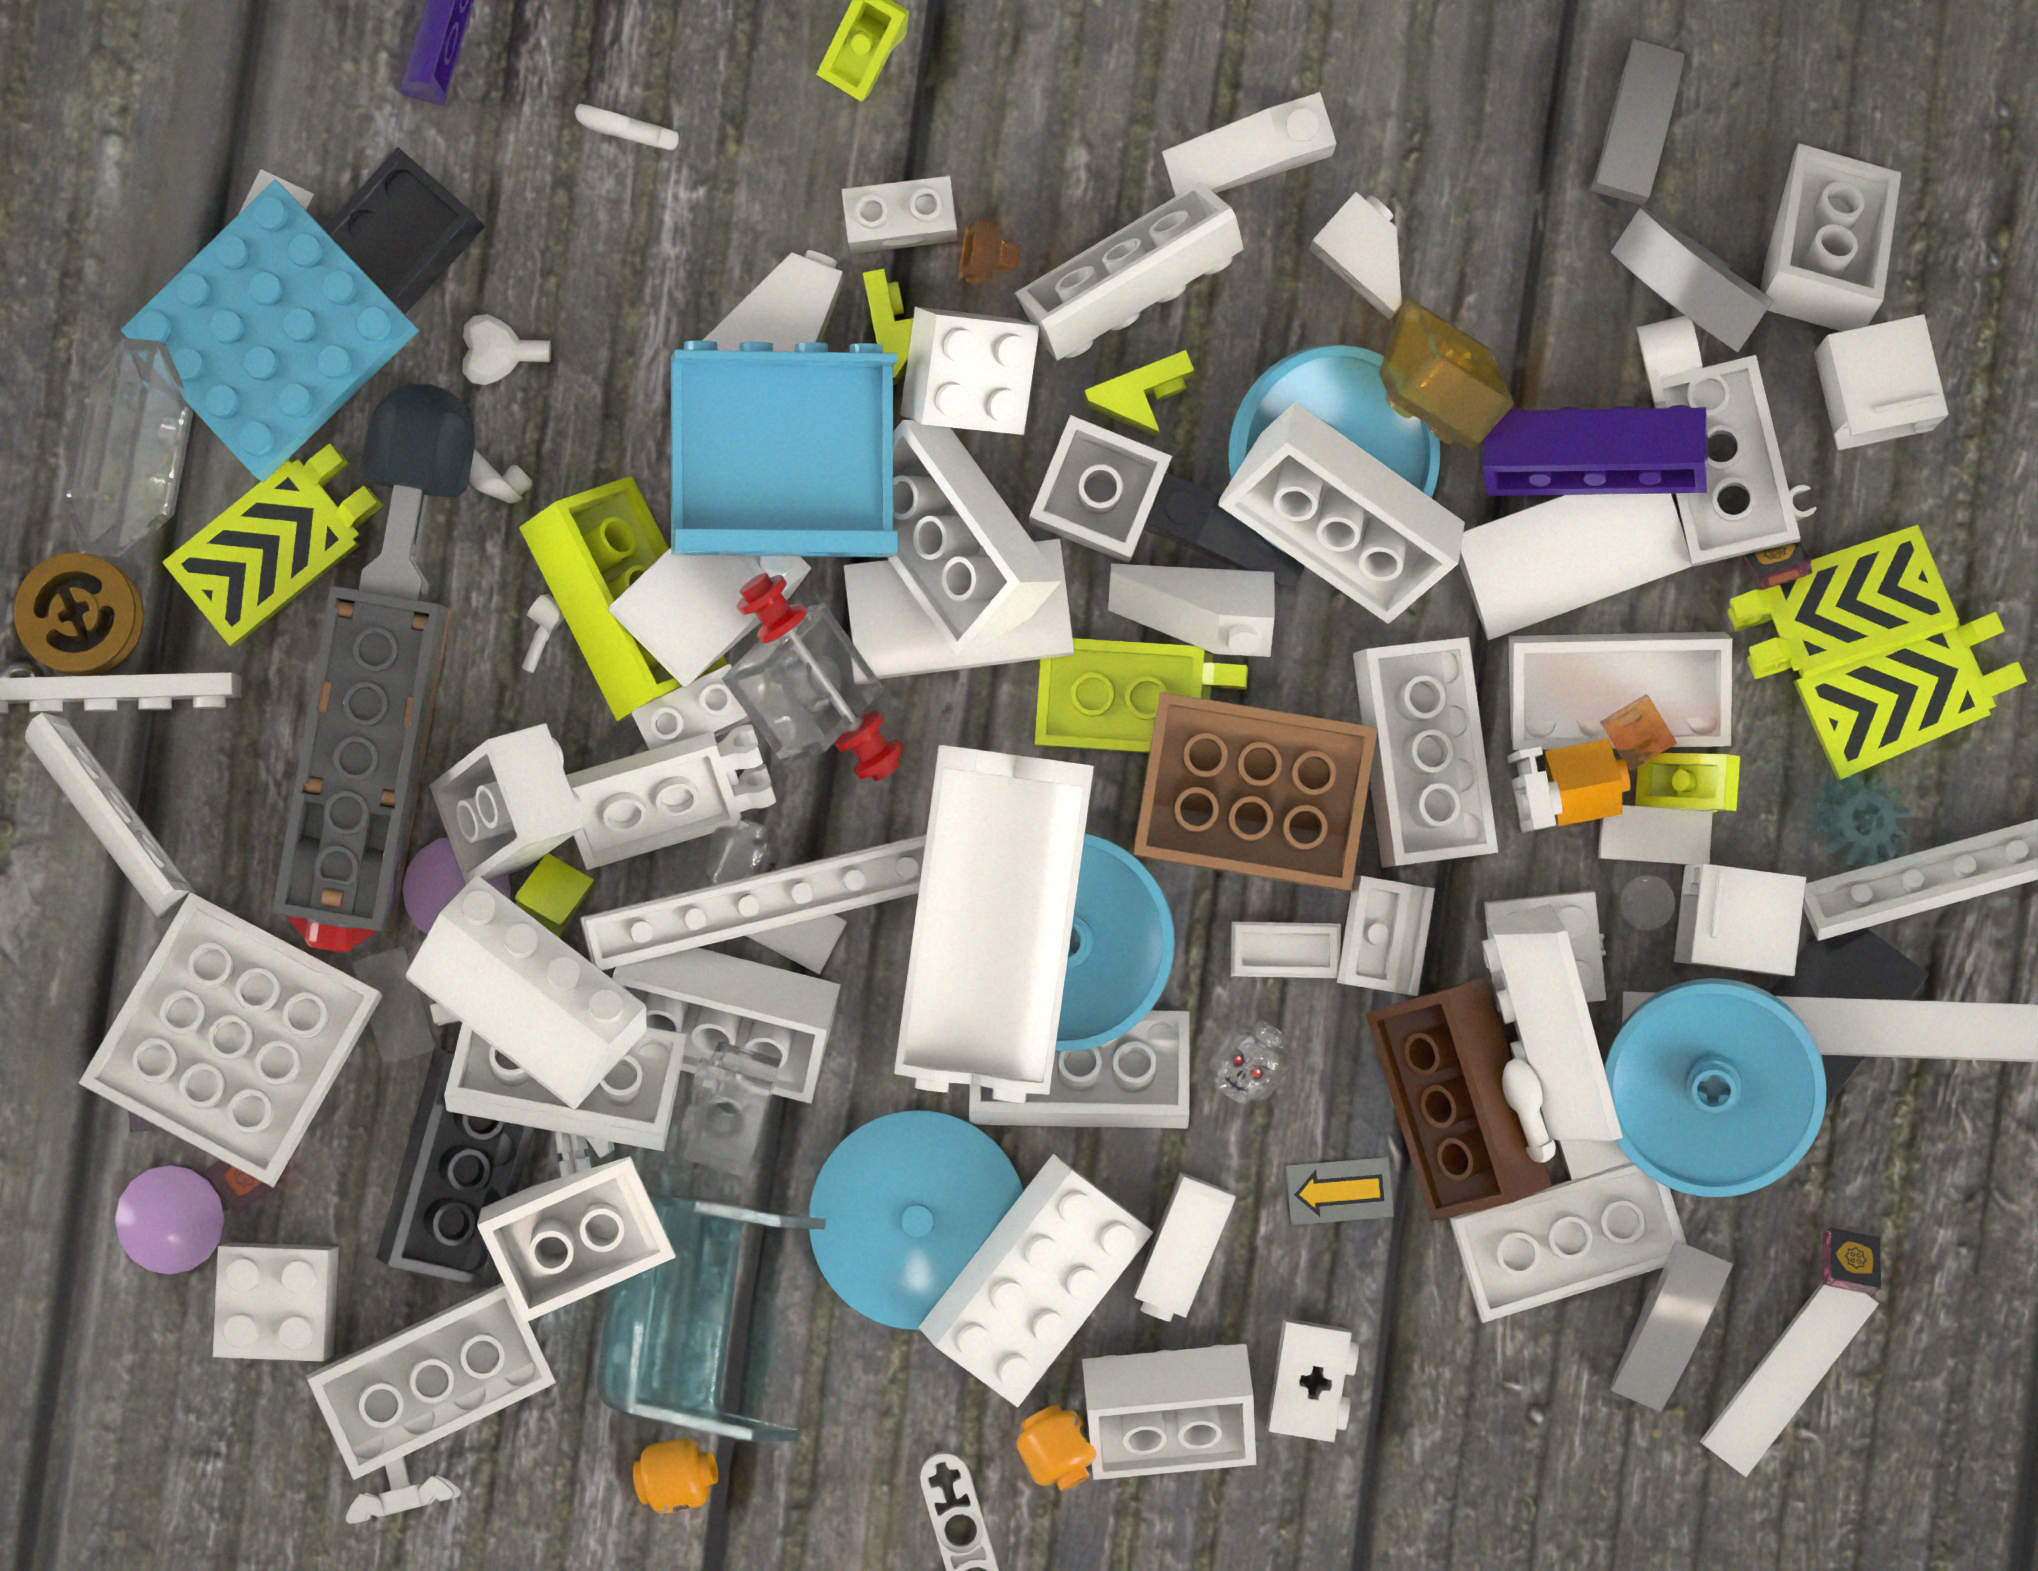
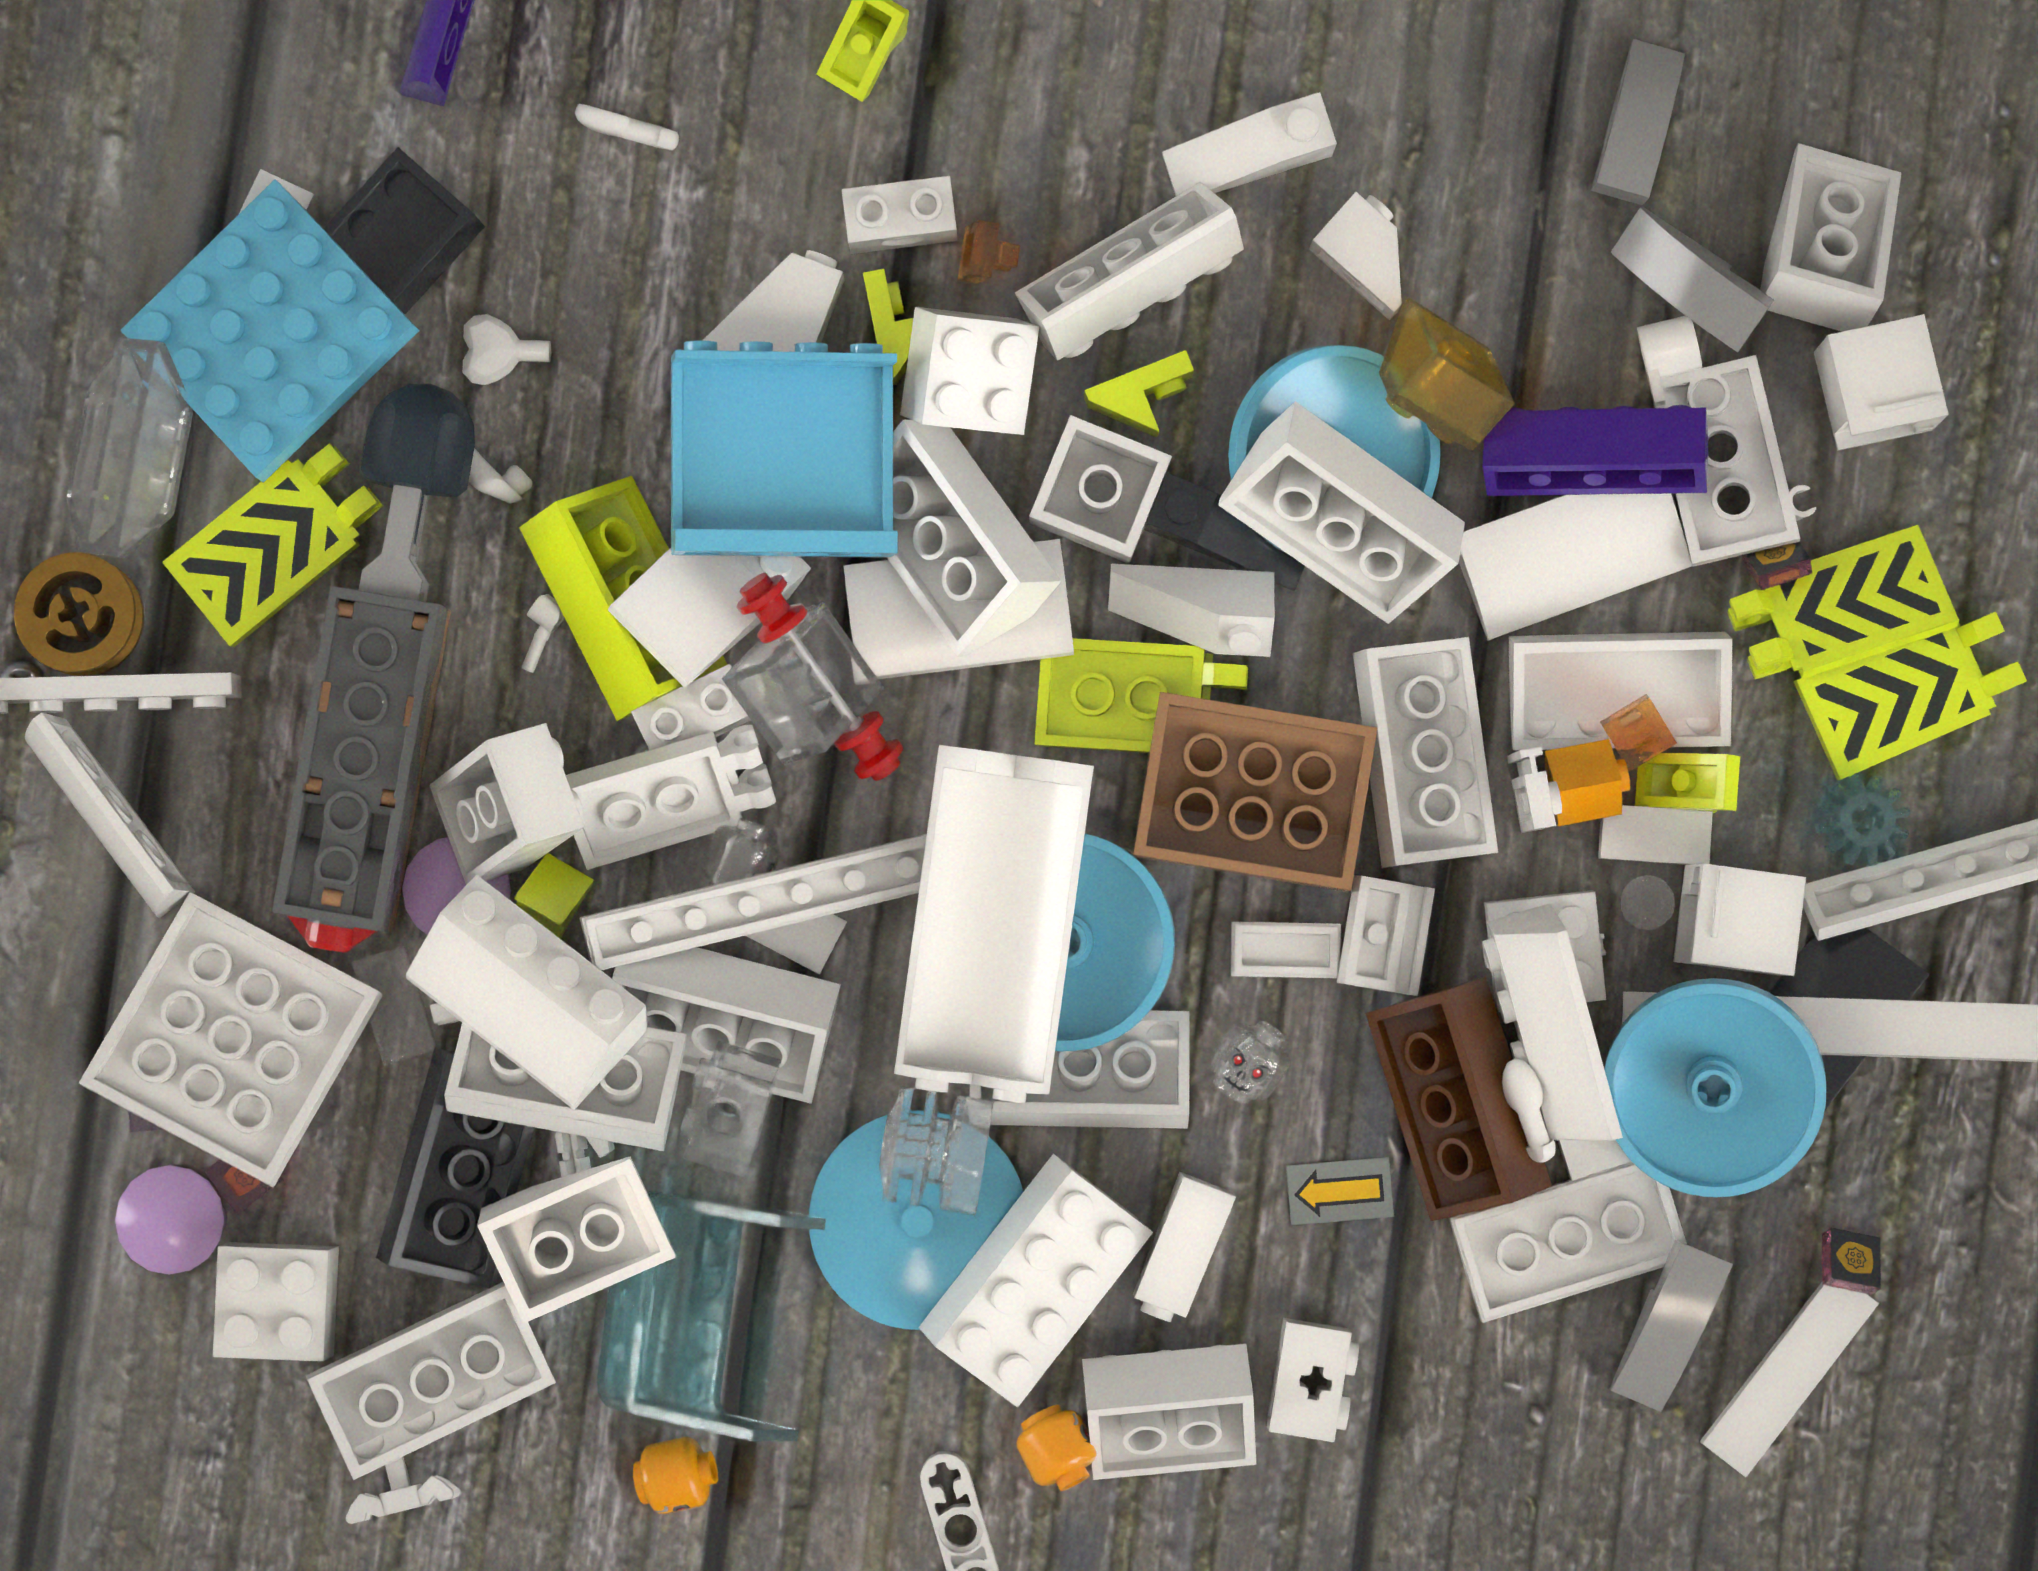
(936, 1150): none -> clear wheel

